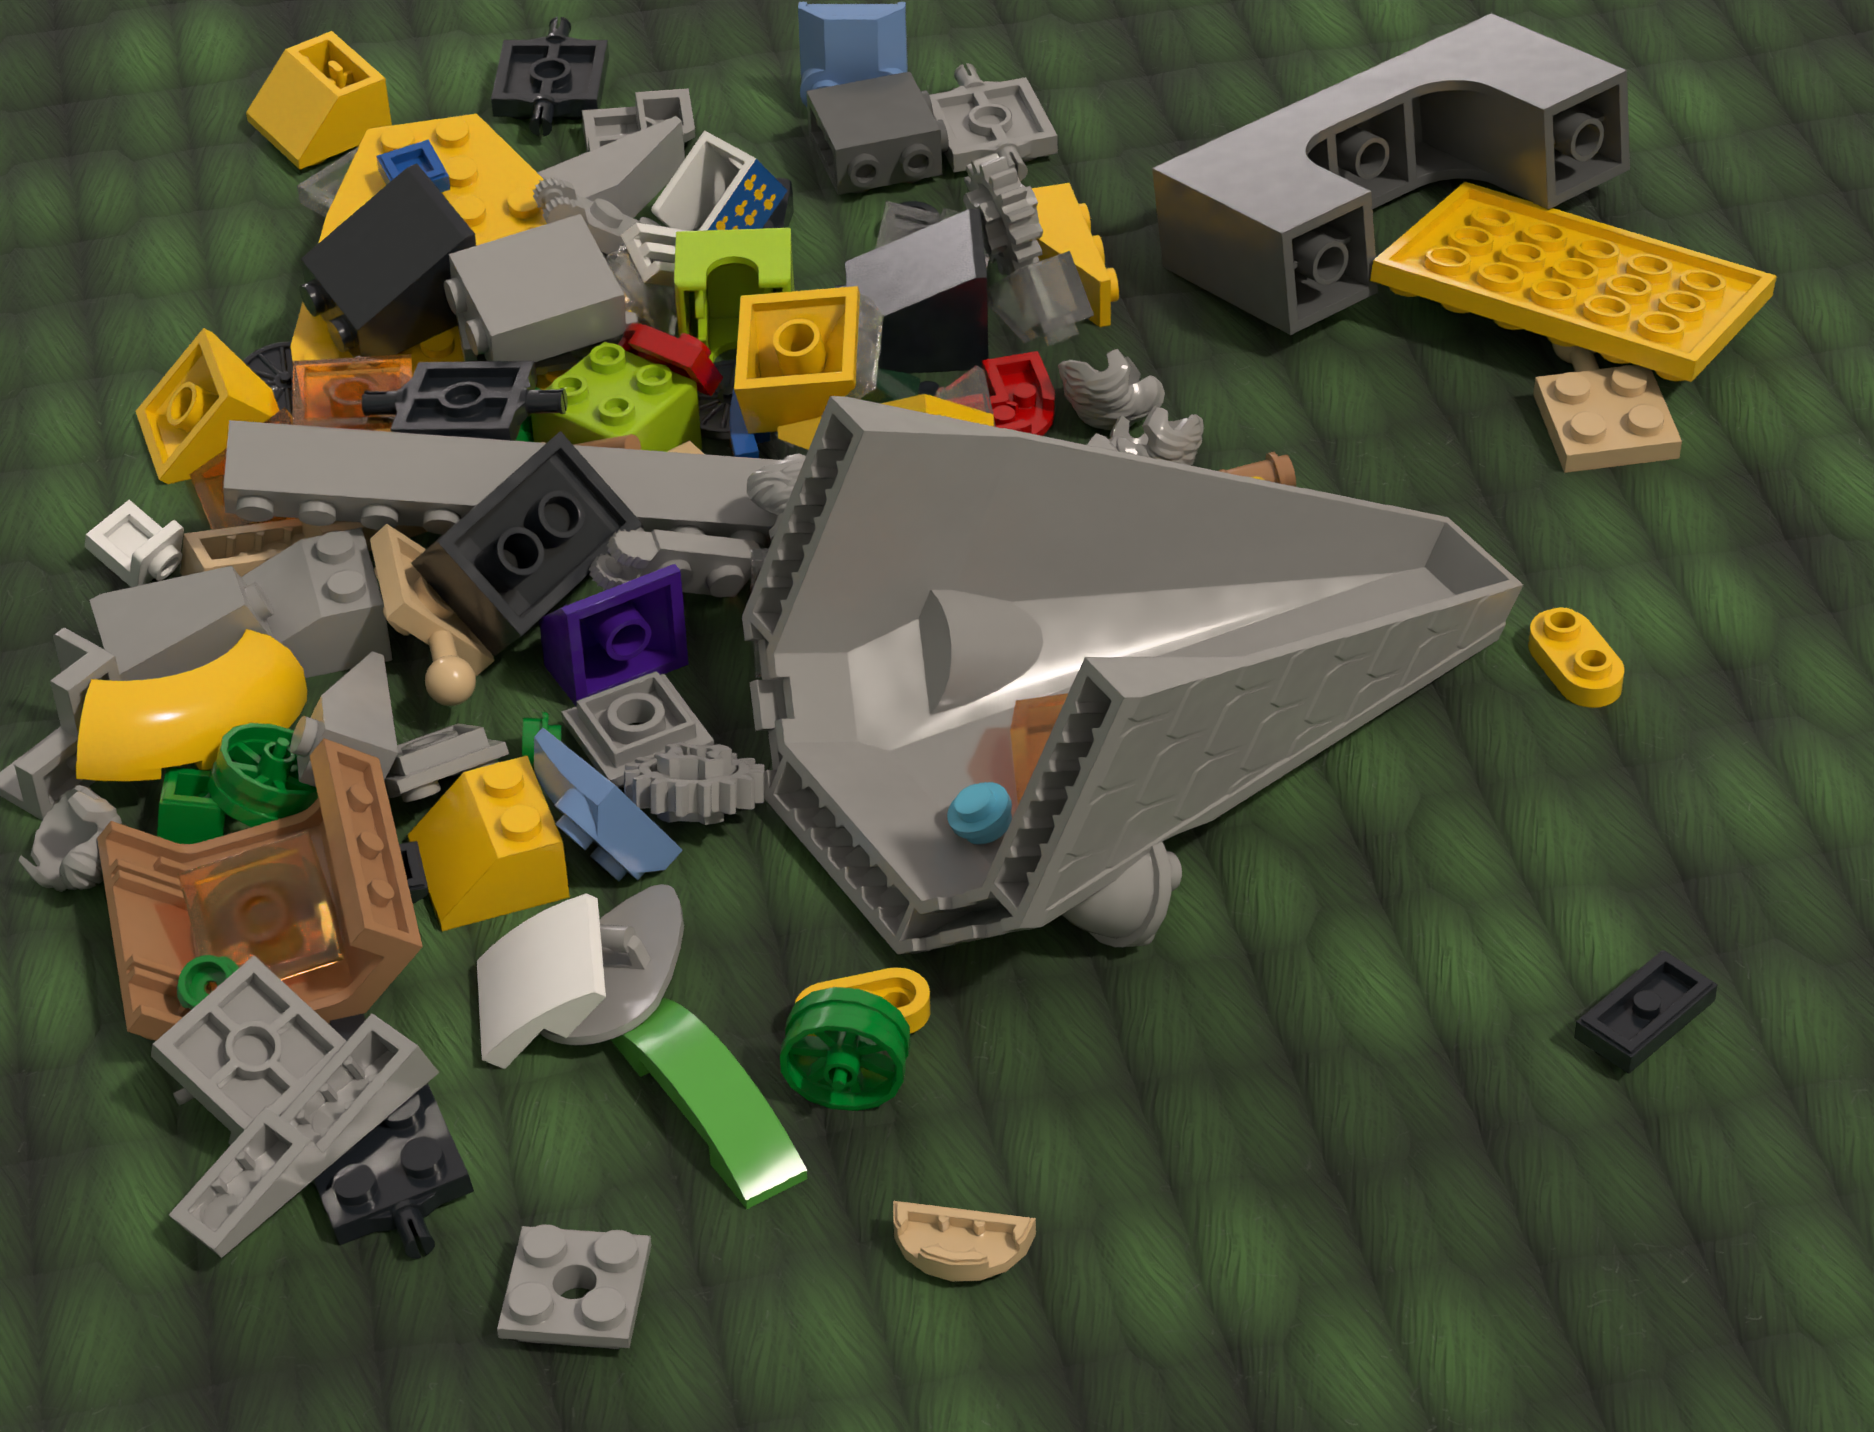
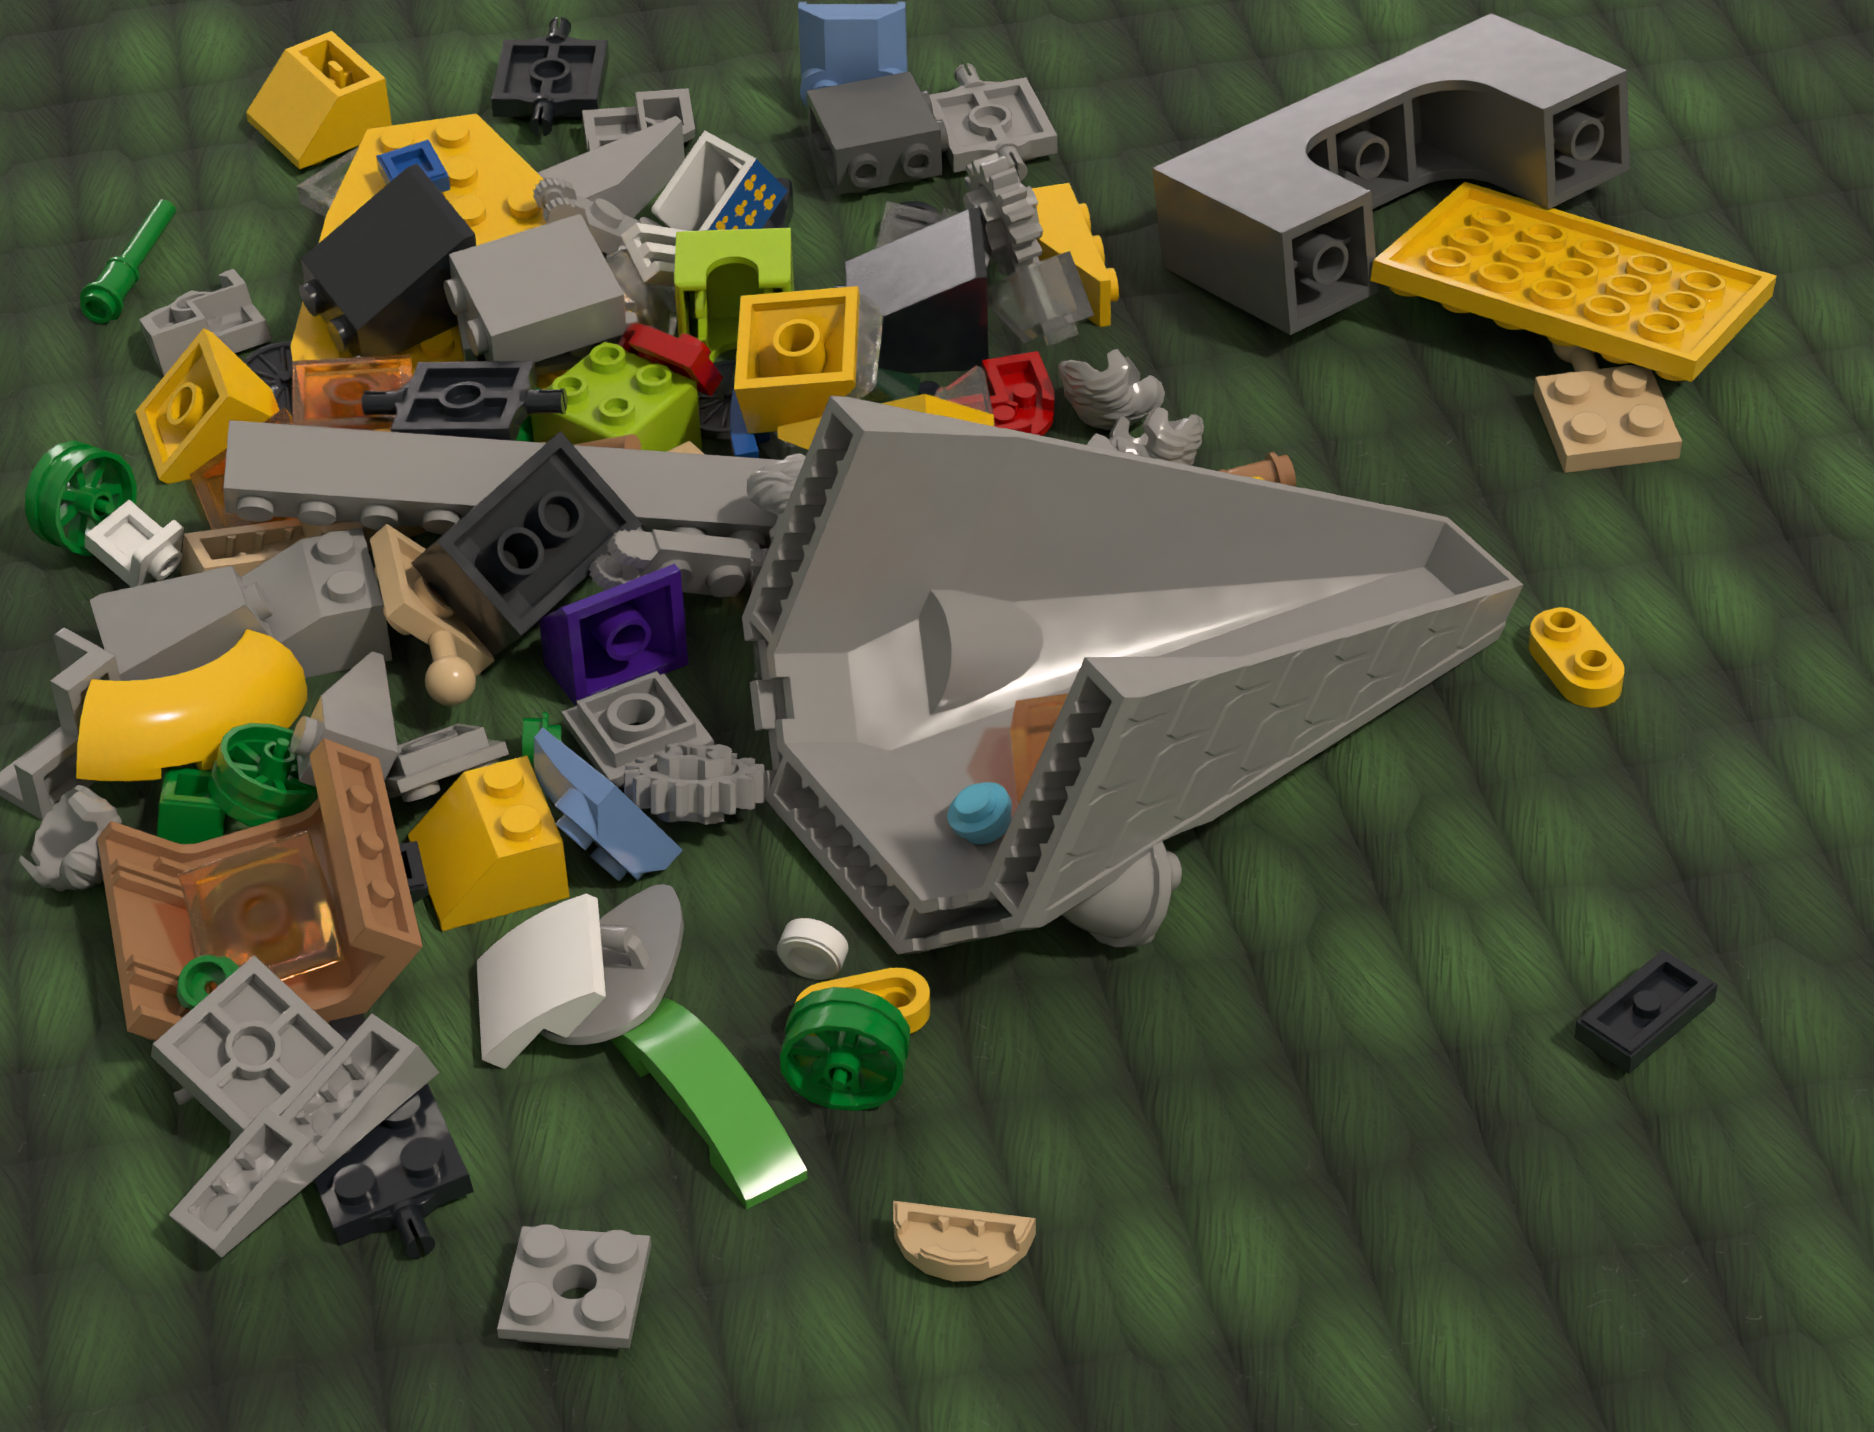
(63, 494): none -> green wheel
(105, 296): none -> green pin
(223, 312): none -> light grey slope
(812, 949): none -> white tile

